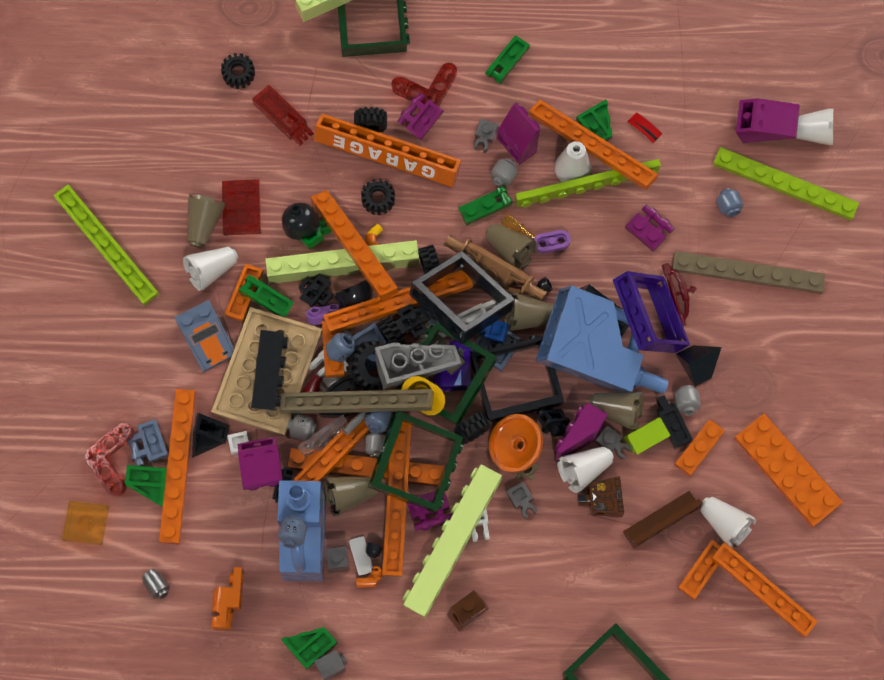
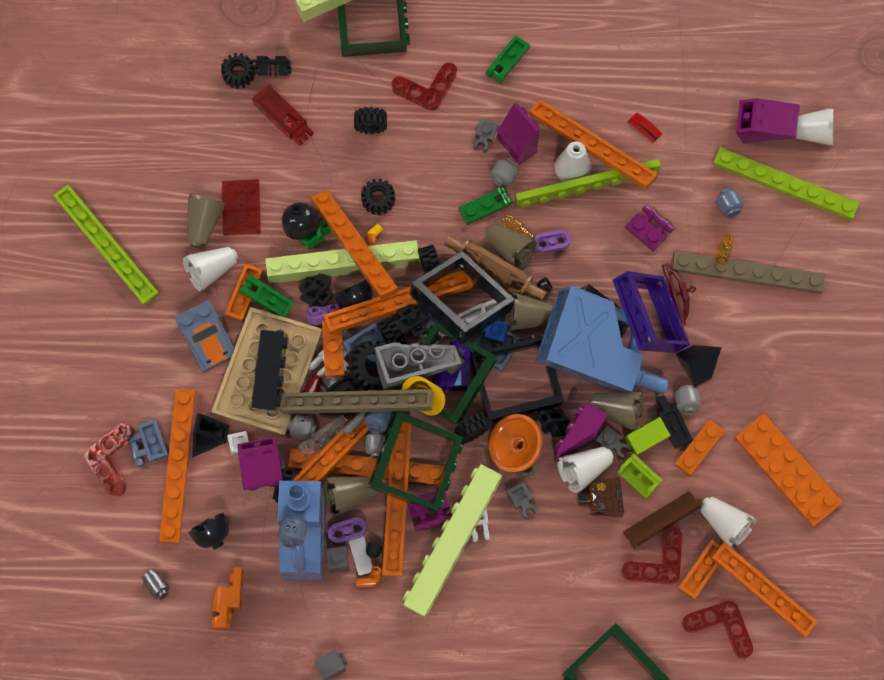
(85, 523): clear yellow plate -> none
(147, 481): green wing -> none
(211, 532): none -> black cylinder
(264, 61): none -> black hinge
(310, 645): green wing -> none
(340, 347): sand blue head -> none
(346, 528): none -> medium lavender plate
(387, 150): orange brick -> none
(424, 119): magenta plate -> none
(467, 610): reddish brown torso -> none
(597, 120): green wing -> none
(639, 476): none -> lime hinge
(666, 563): none -> clear red beam
(722, 617): none -> clear red beam
(724, 249): none -> clear yellow axle

